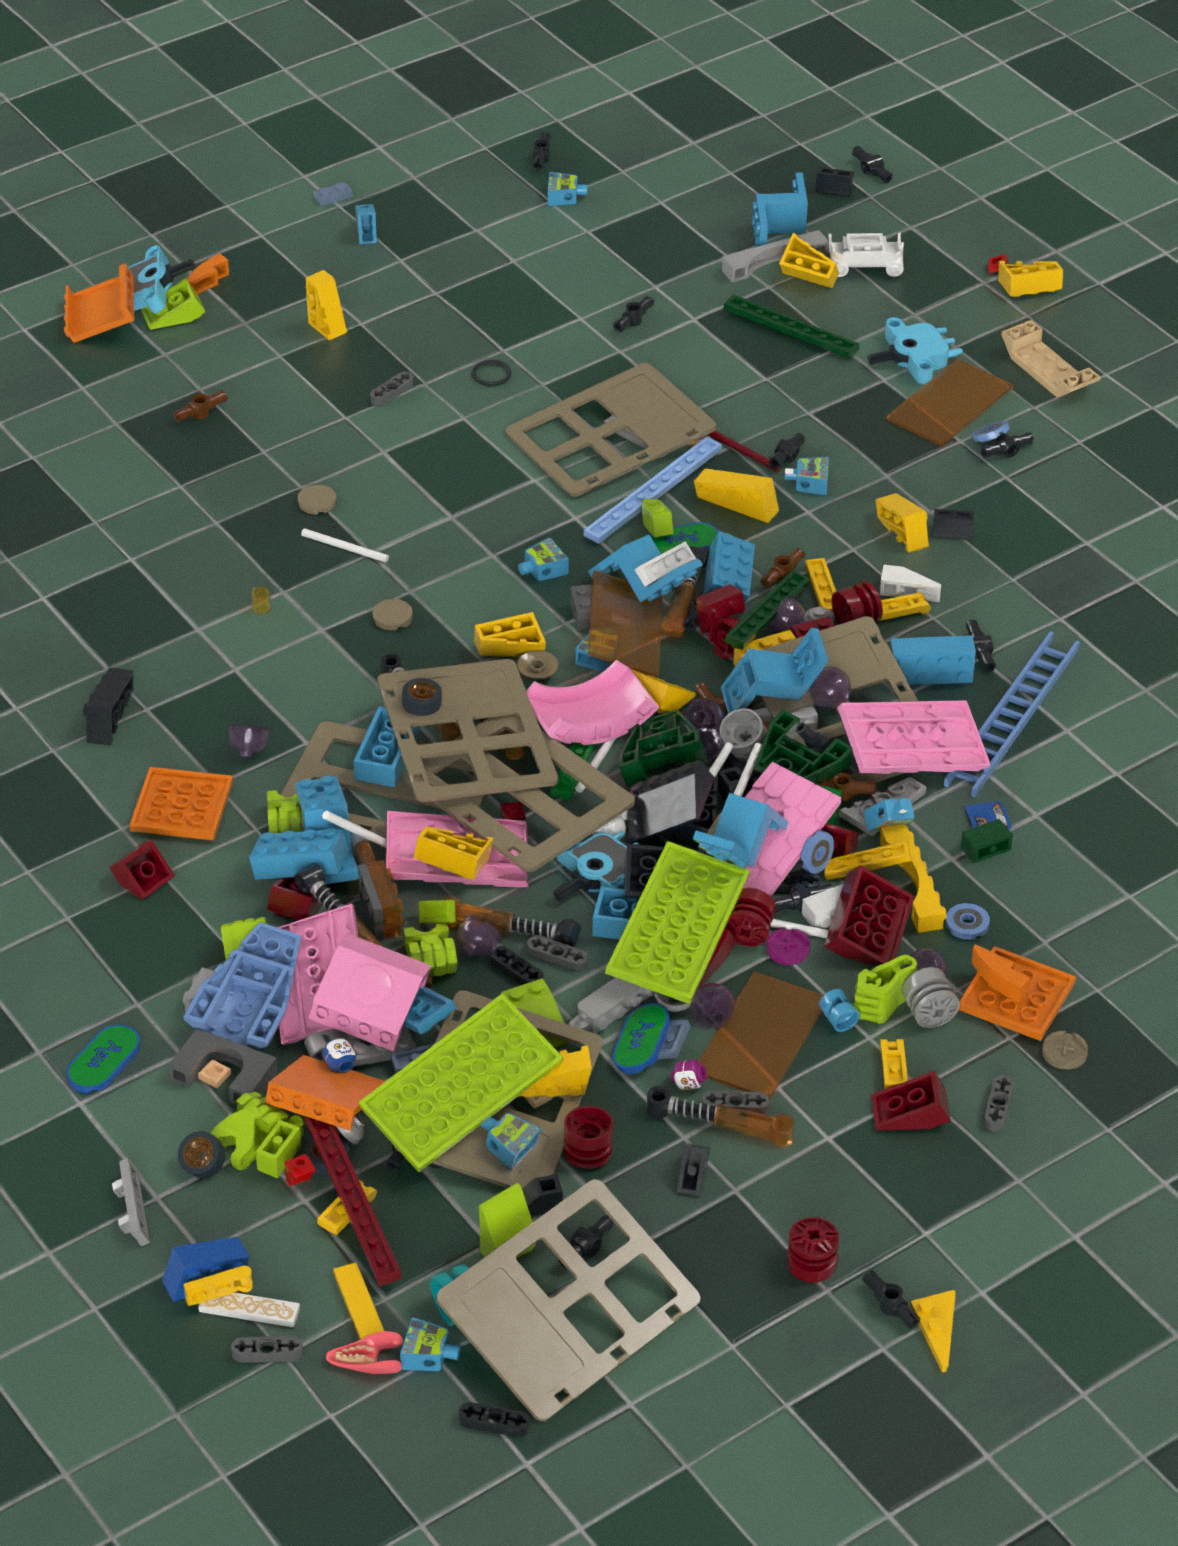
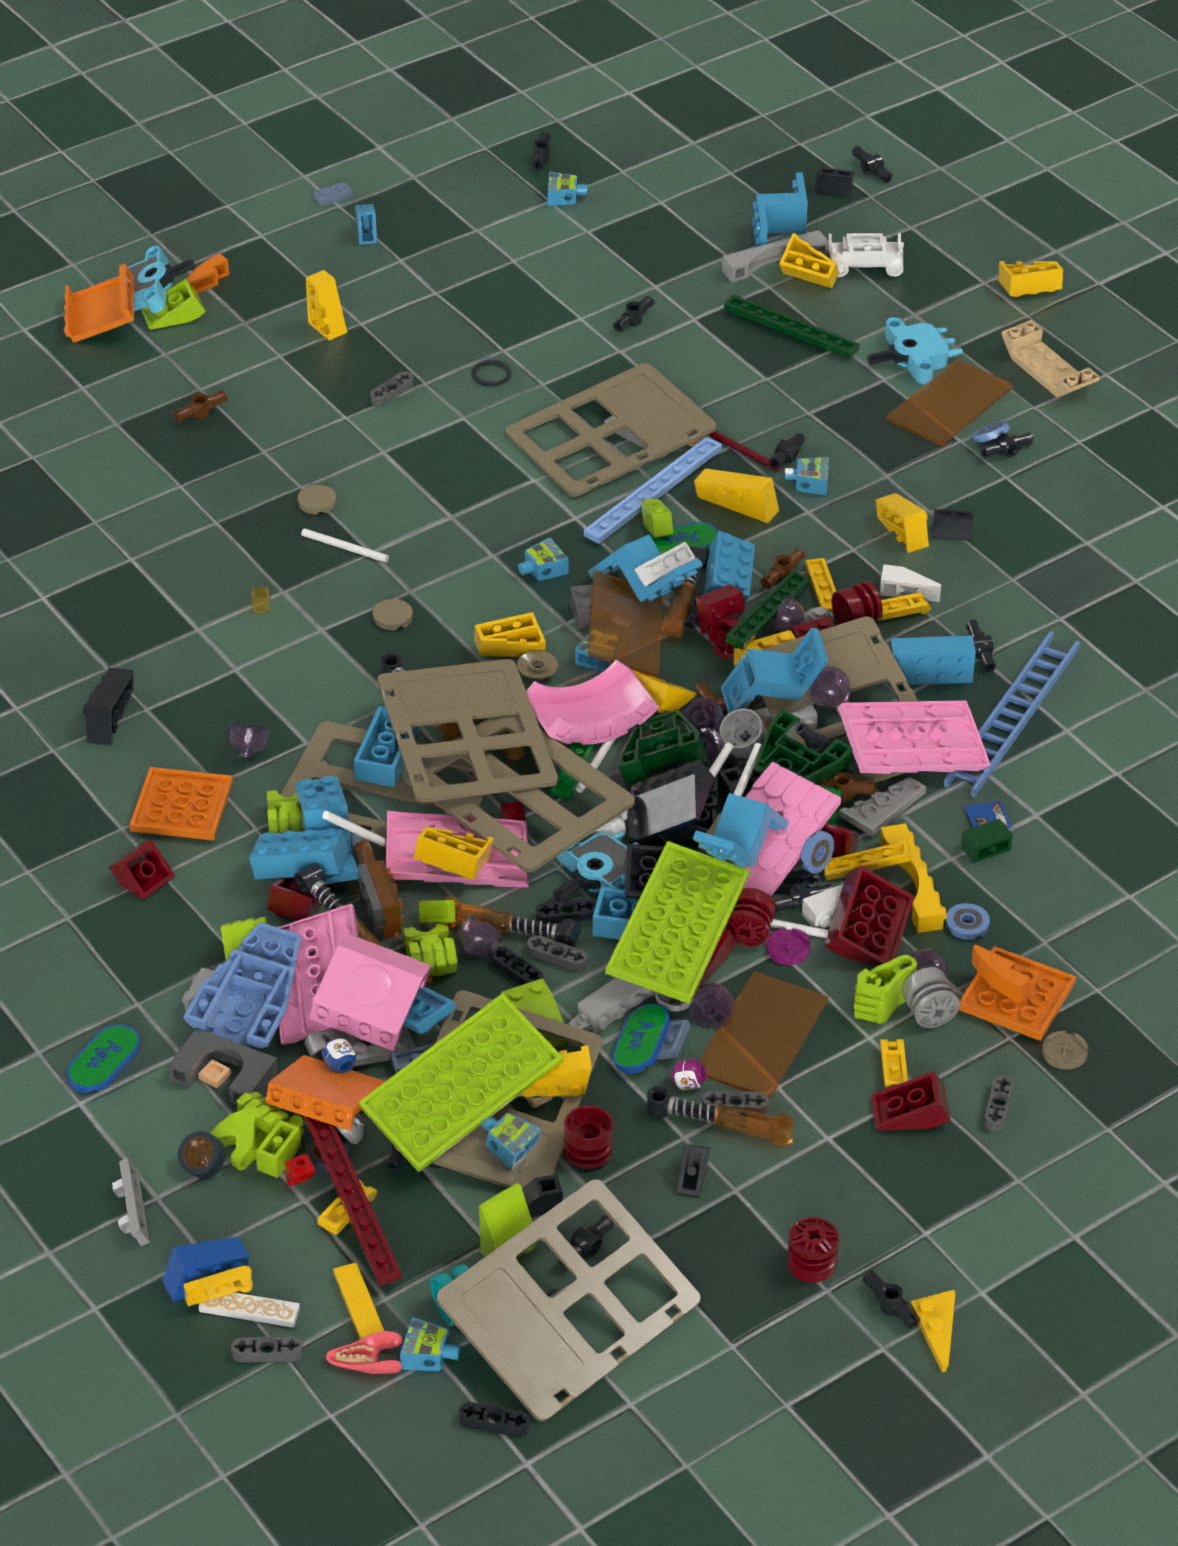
(421, 696): black wheel -> none
(550, 908): none -> black beam
(839, 1010): dark azure wheel -> none
(895, 813): dark azure torso -> none
(993, 265): red tile -> none

